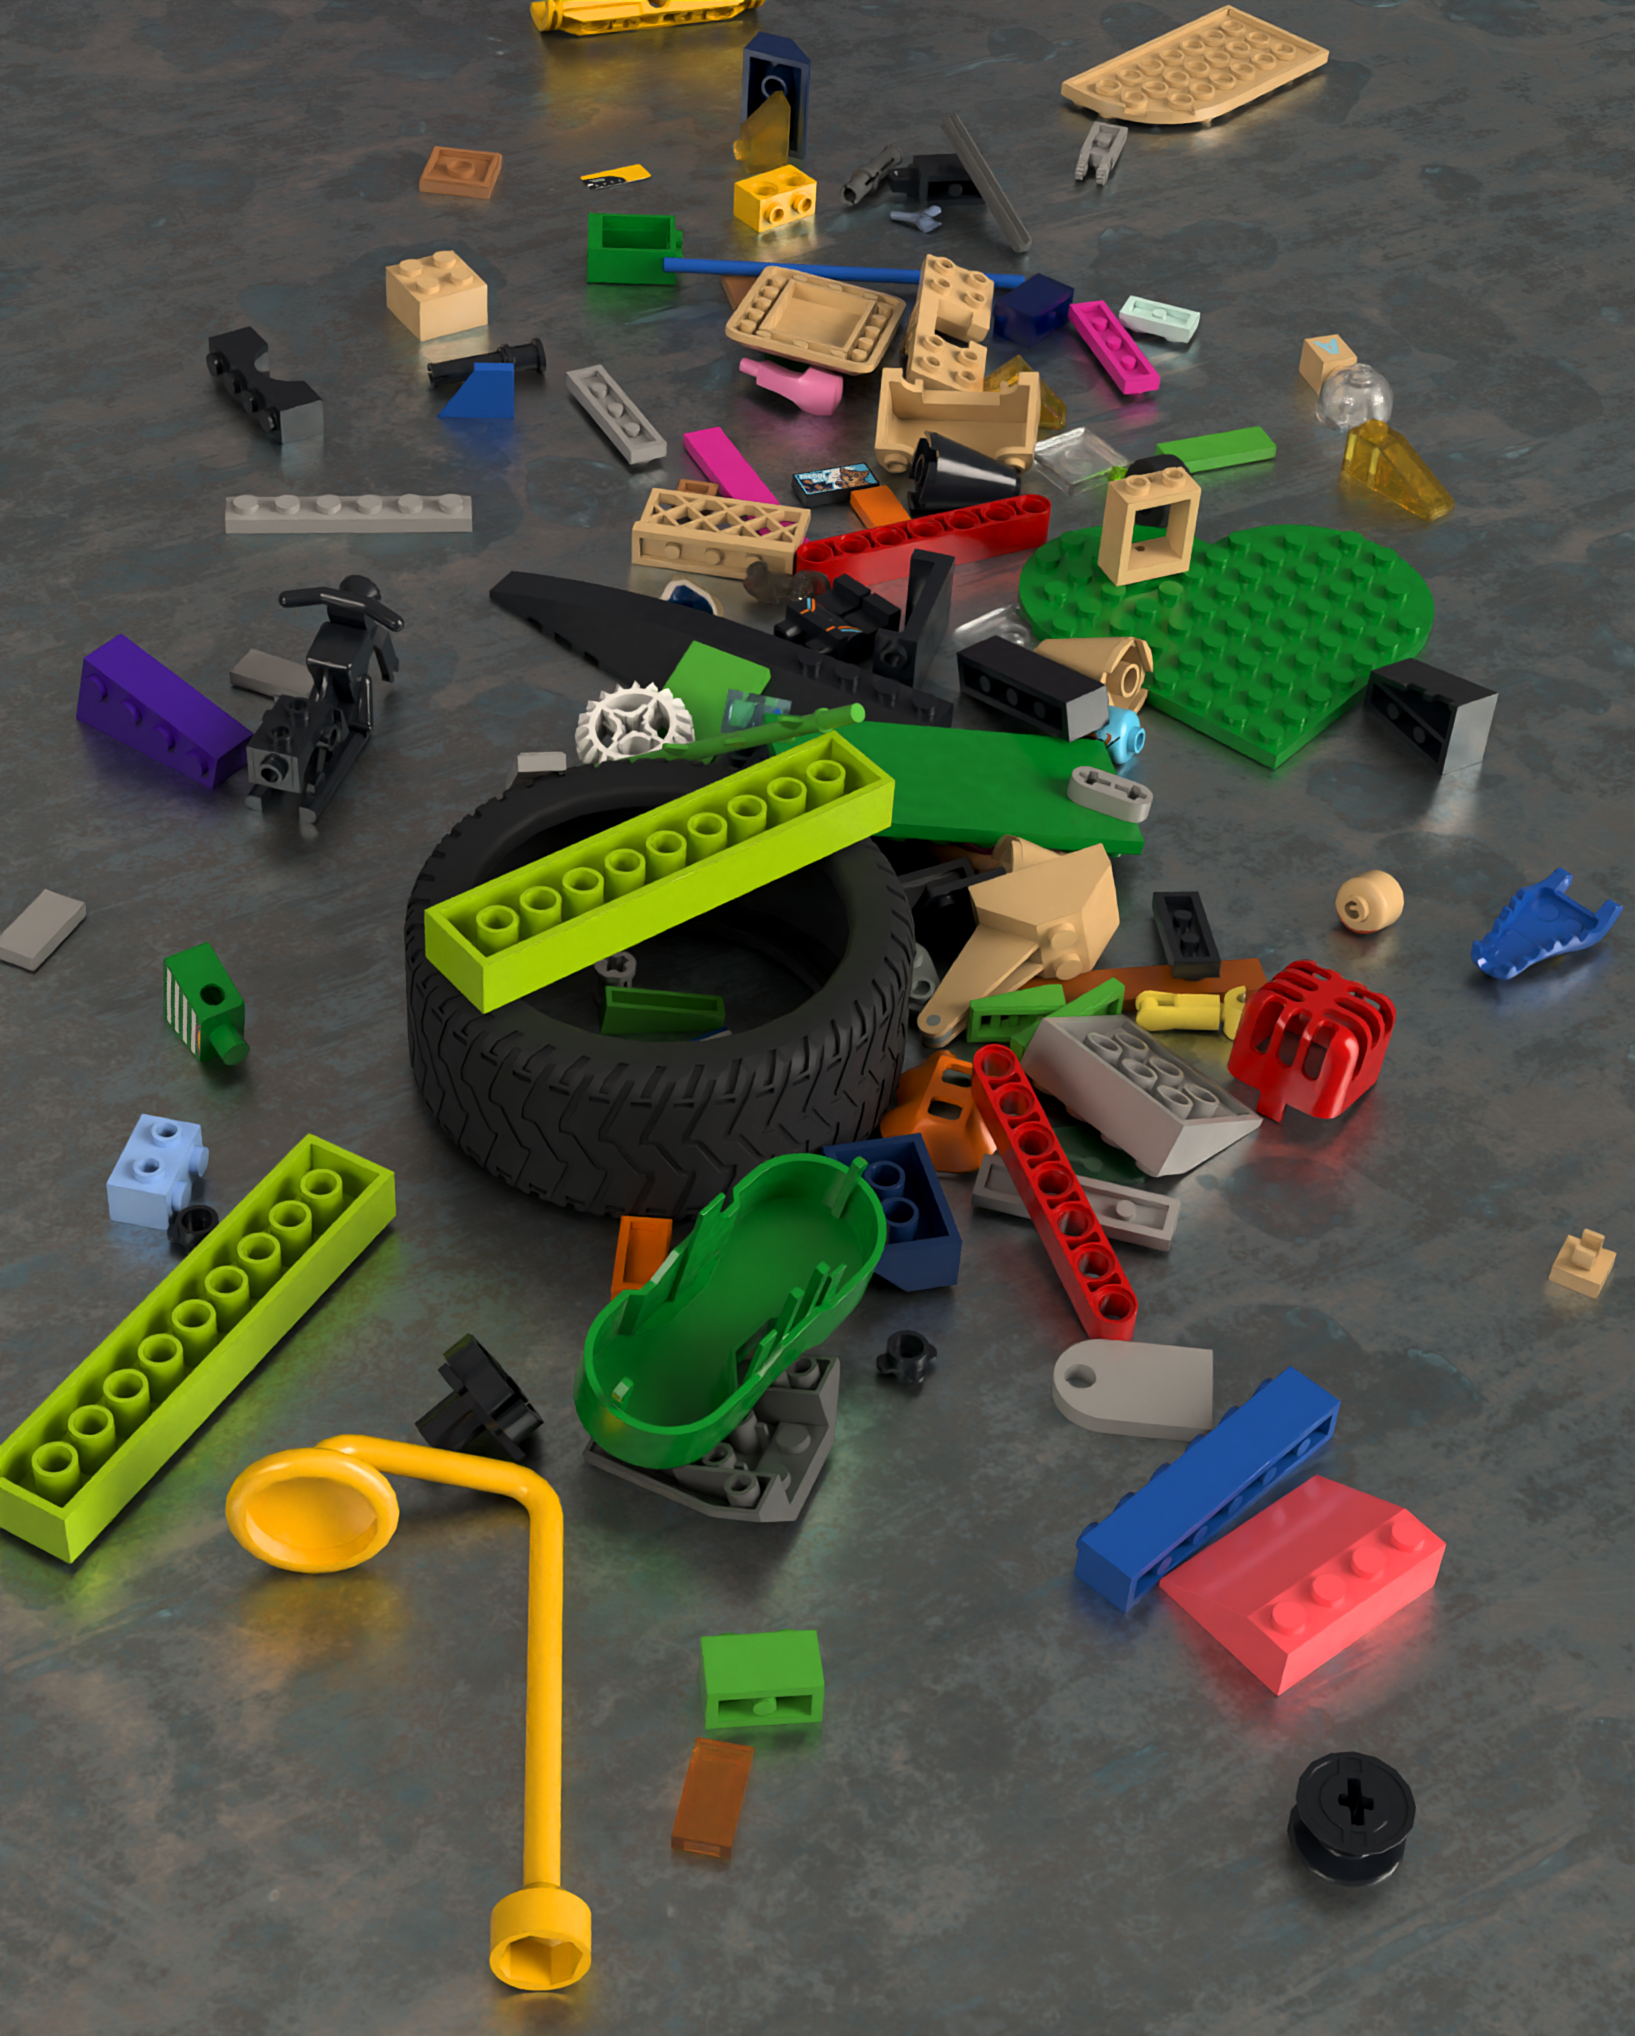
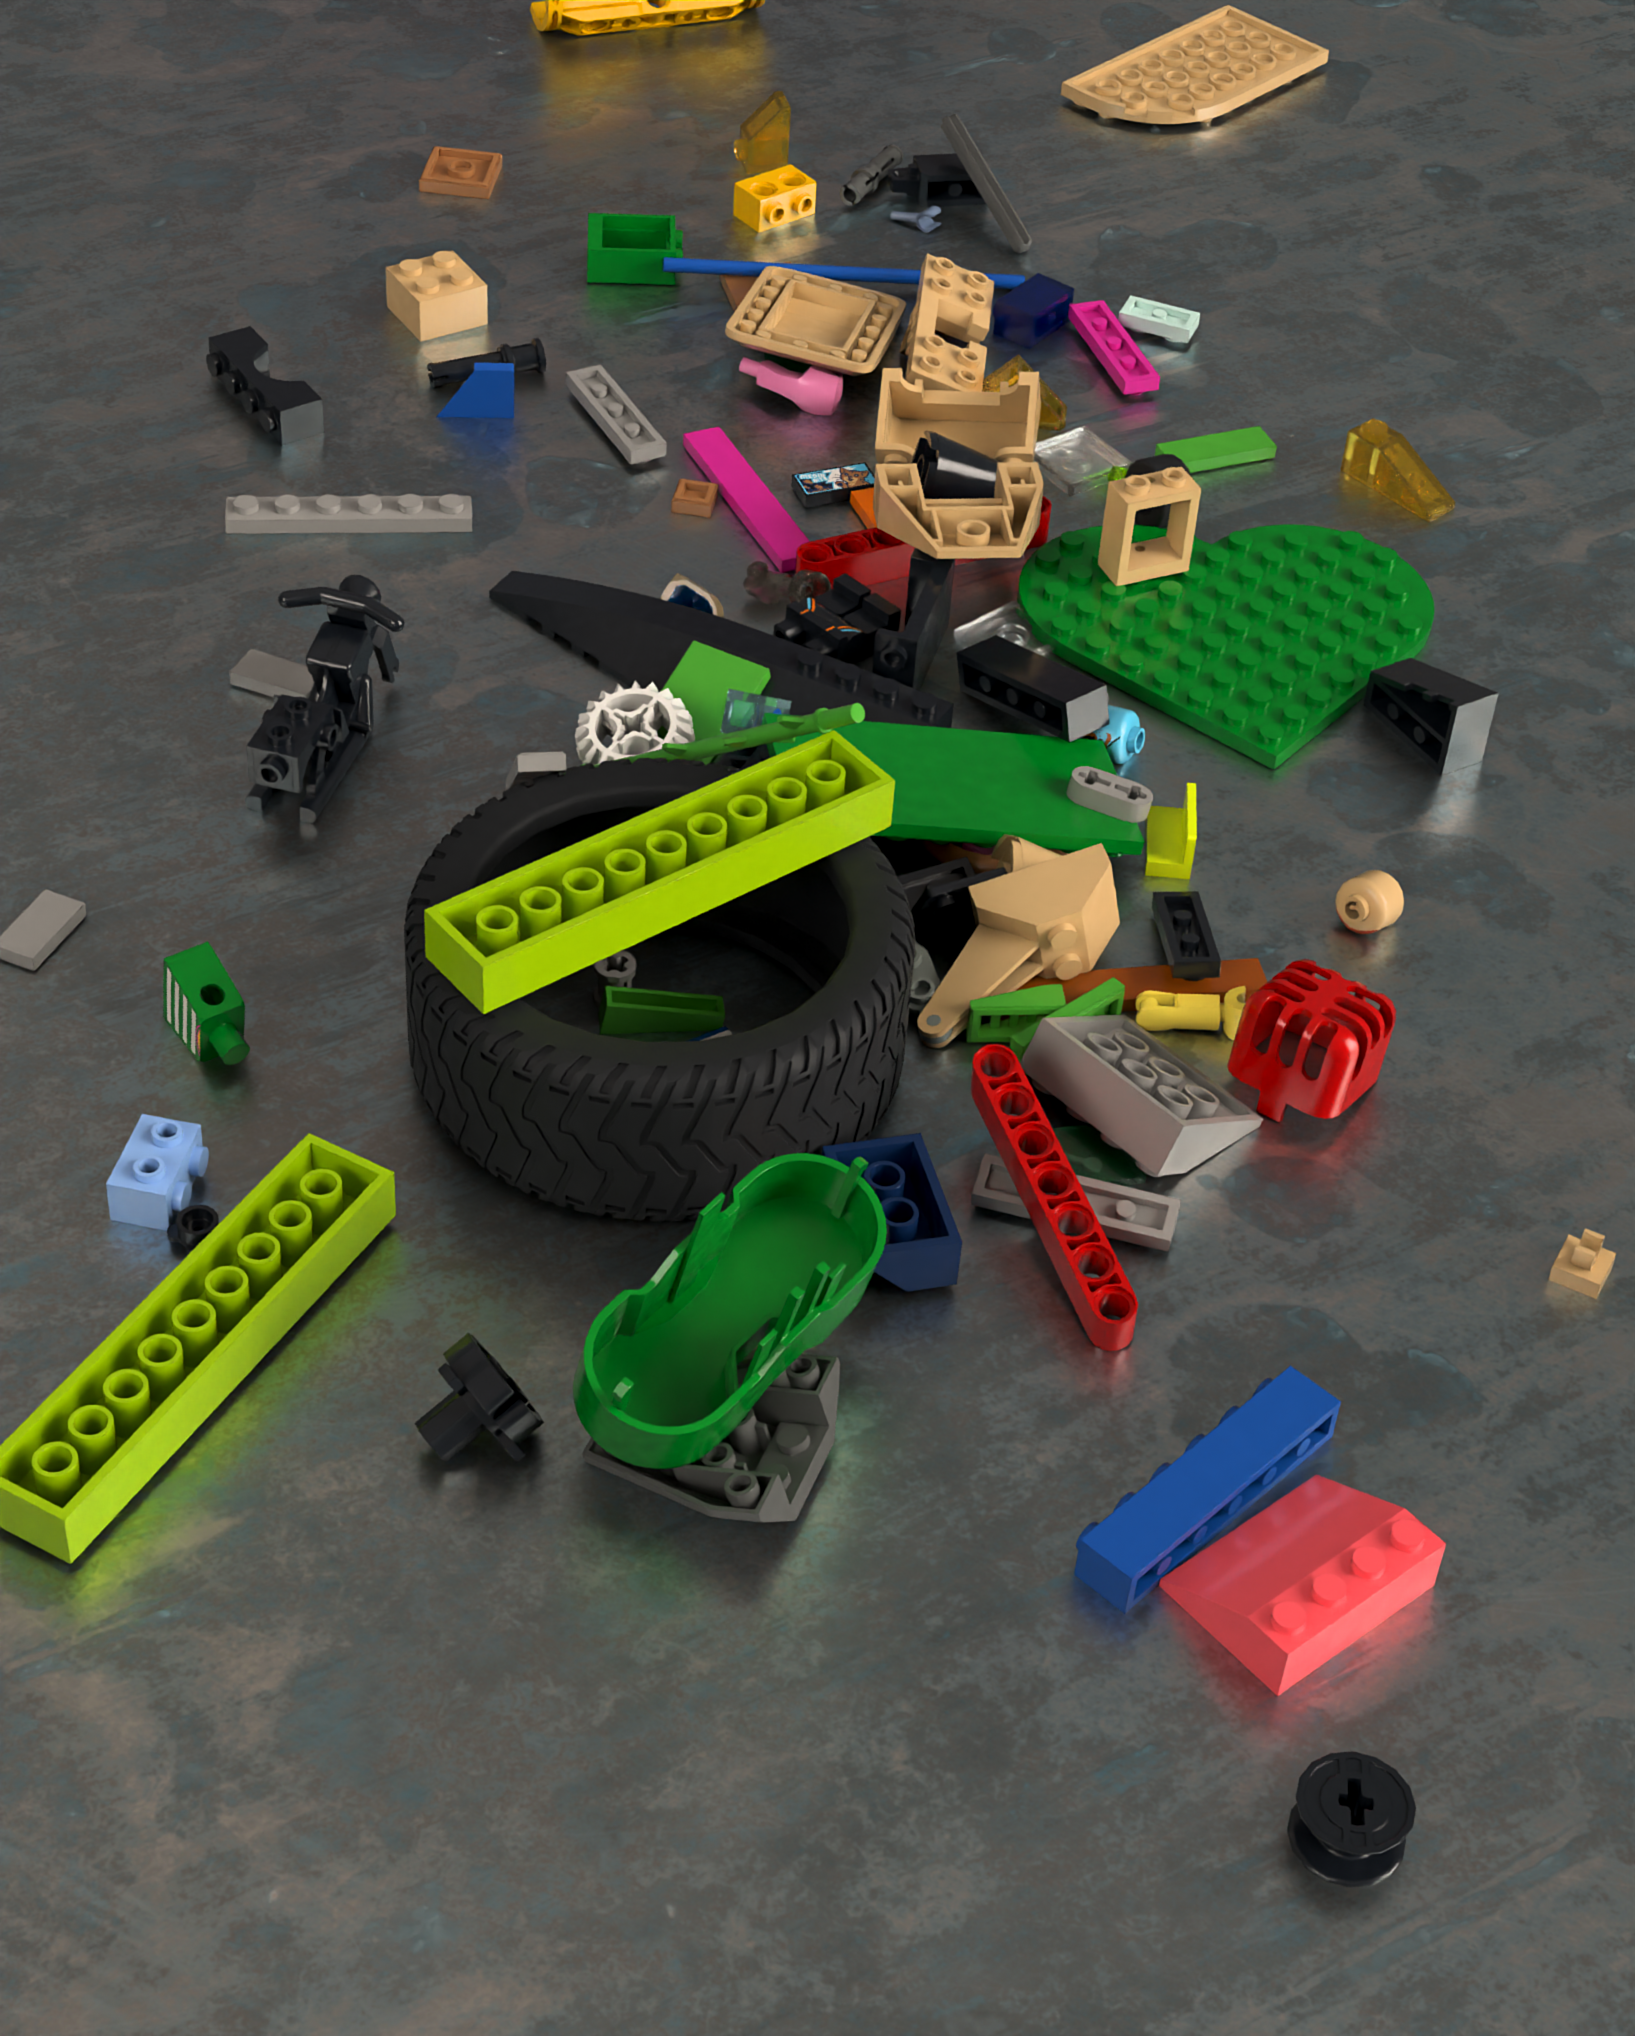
(159, 713): dark purple wedge -> none
(334, 1510): yellow piece -> none
(615, 176): yellow sticker -> none
(640, 1251): orange tile -> none
(707, 550): tan fence -> none
(712, 1797): clear orange tile -> none
(761, 1679): bright green brick -> none
(777, 65): dark blue slope -> none
(907, 1356): black plate -> none
(951, 1144): orange piece -> none
(961, 526): none -> tan wedge
(1101, 150): light grey hinge -> none
(1110, 660): tan cone -> none
(1136, 1389): light grey tile -> none
(1171, 838): none -> neon yellow panel
(1322, 357): tan brick -> none
(1354, 396): clear cylinder -> none
(1540, 926): blue animal -> none

